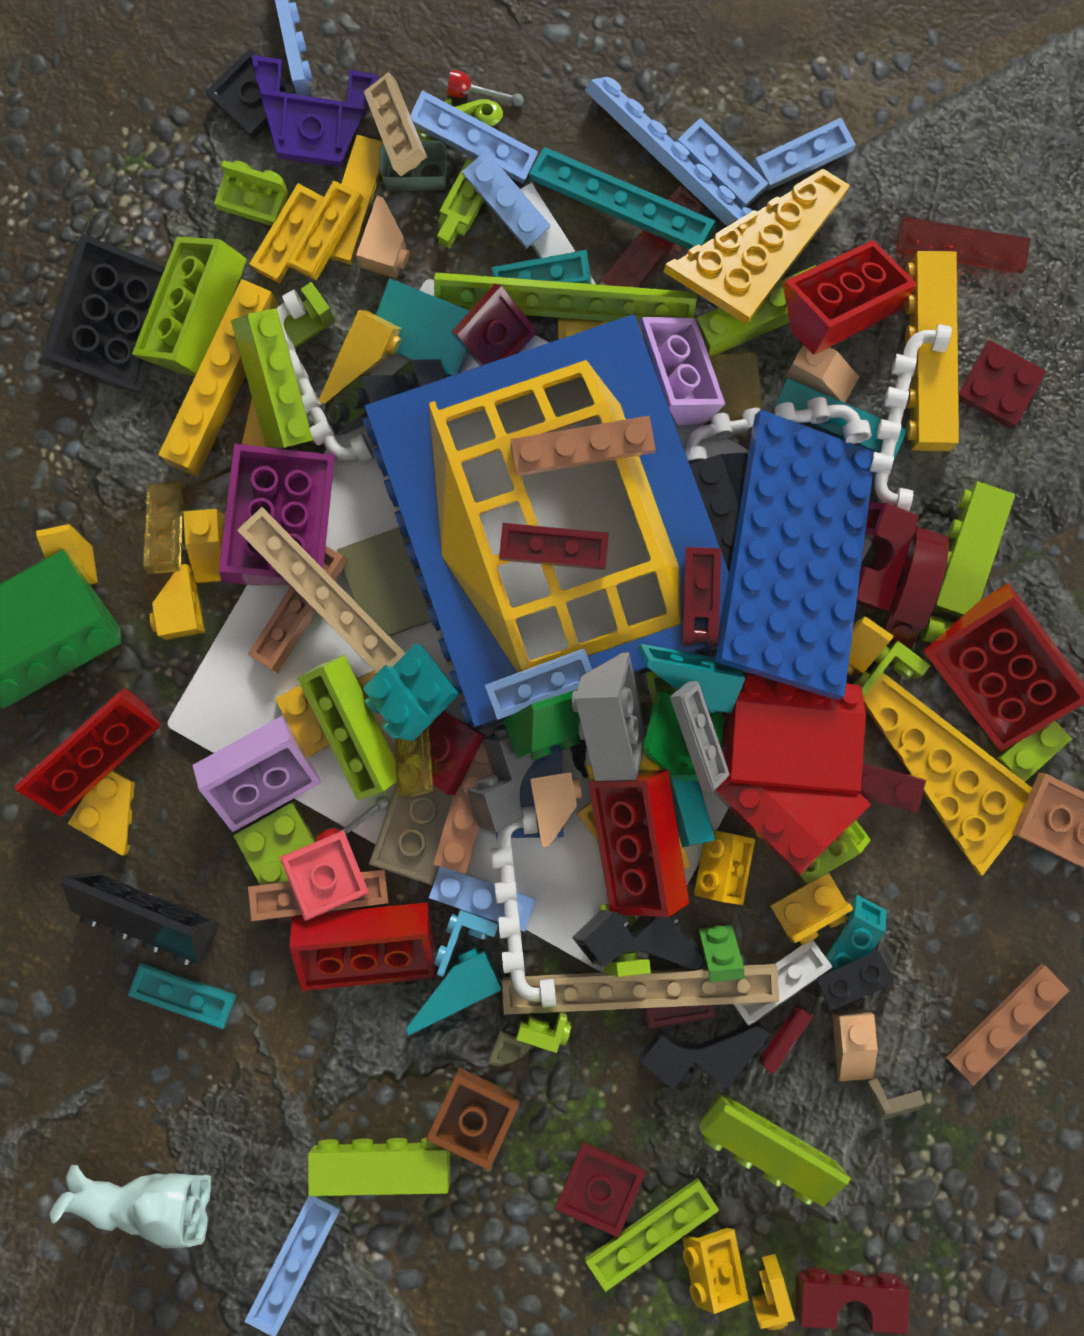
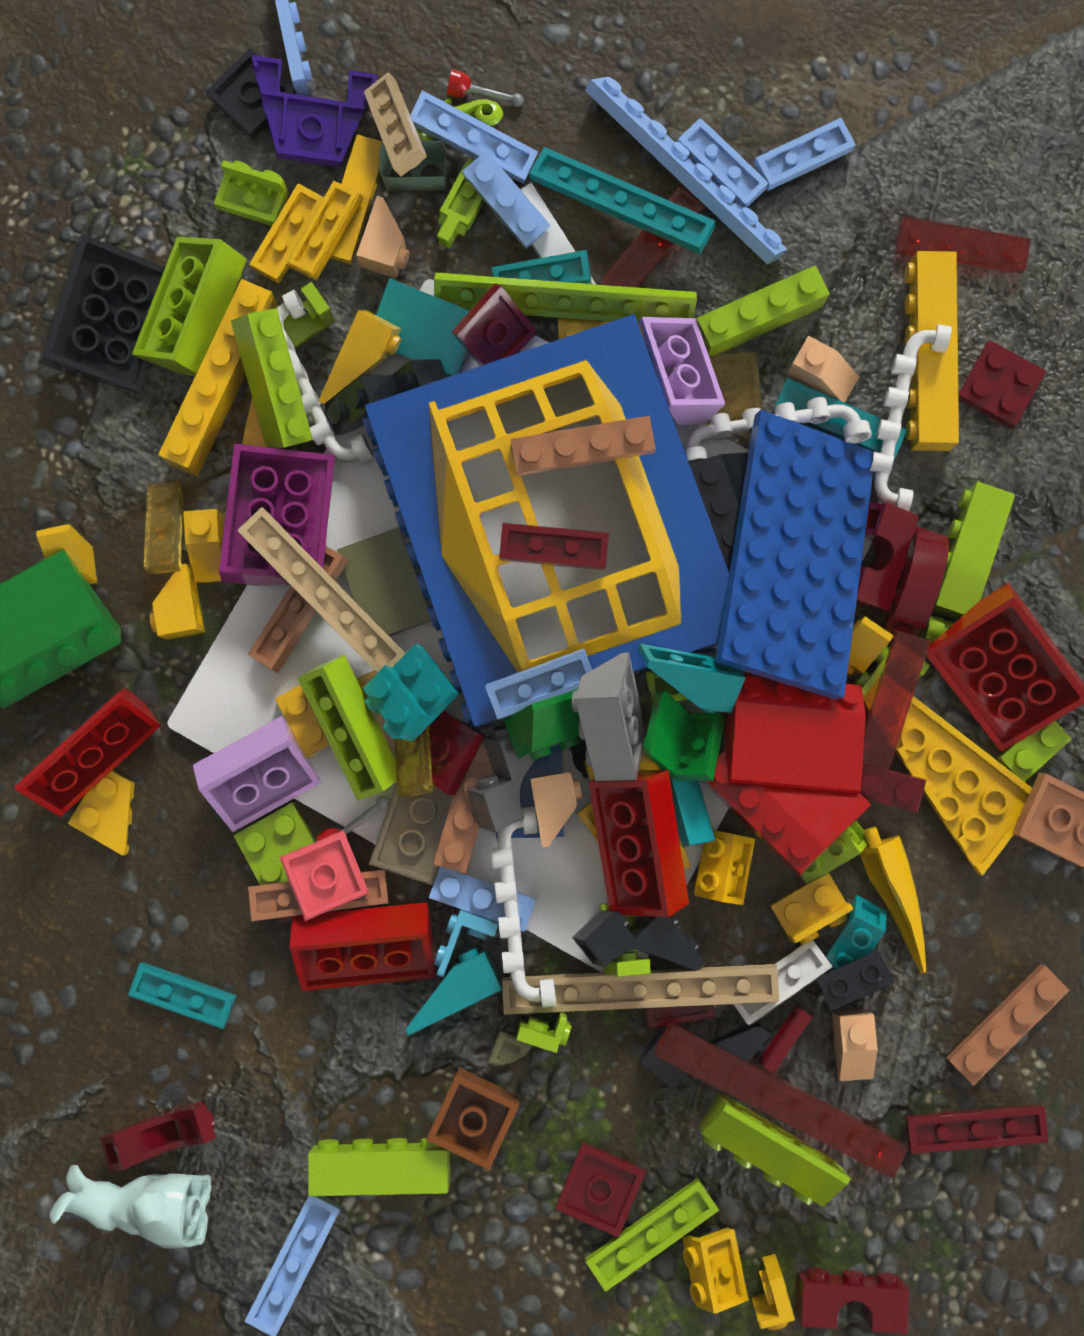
(140, 915): black slope -> none
(158, 1134): none -> dark red arch
(700, 736): light grey tile -> none
(701, 595): dark red plate -> none
(721, 953): bright green plate -> none
(755, 252): yellow wing -> none
(781, 1100): none -> clear red plate
(845, 296): red slope -> none
(892, 878): none -> yellow piece
(893, 698): none -> clear red plate
(894, 1106): dark tan tile -> none
(976, 1129): none -> dark red plate

